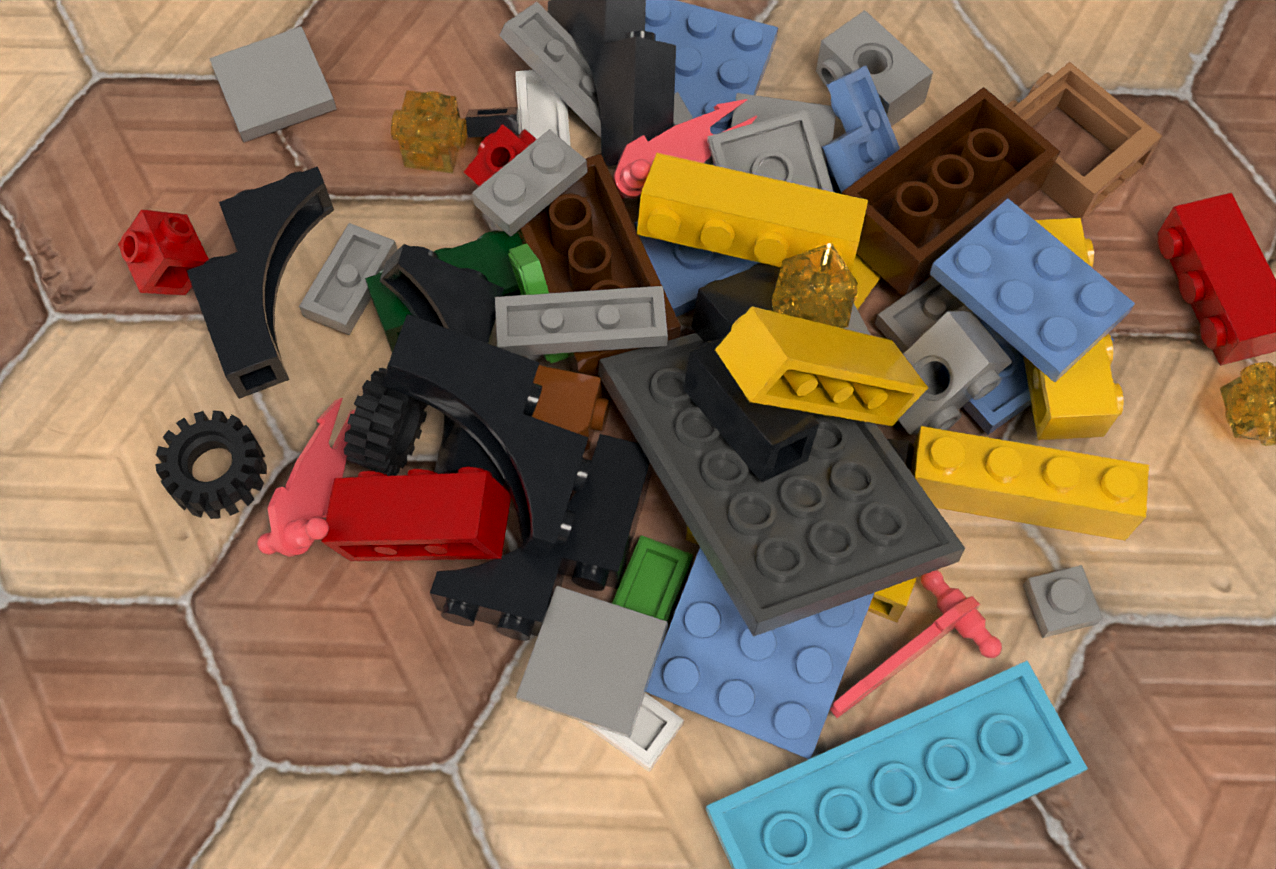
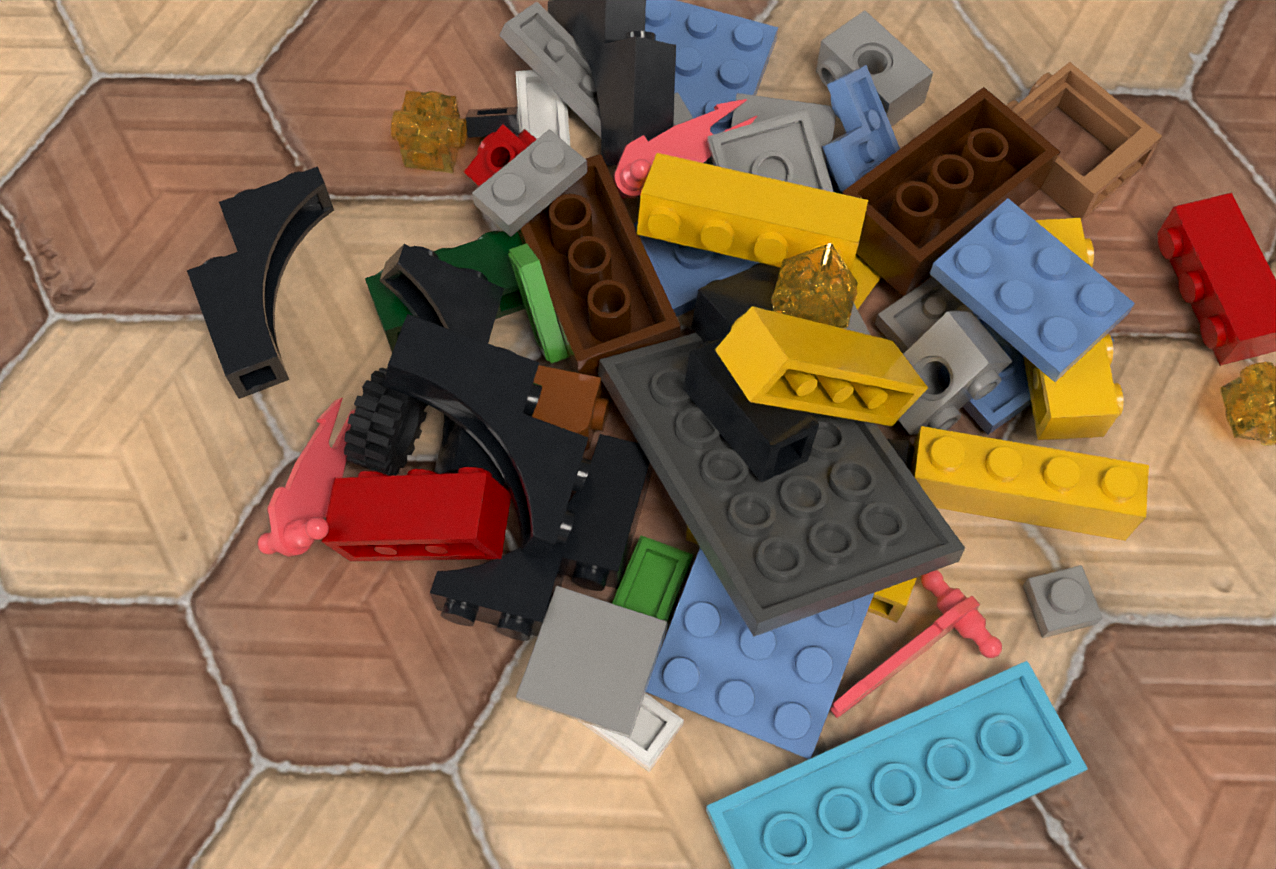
(160, 251): red brick -> none
(198, 439): black tyre -> none
(273, 84): light grey tile -> none
(340, 287): light grey plate -> none
(581, 321): light grey plate -> none

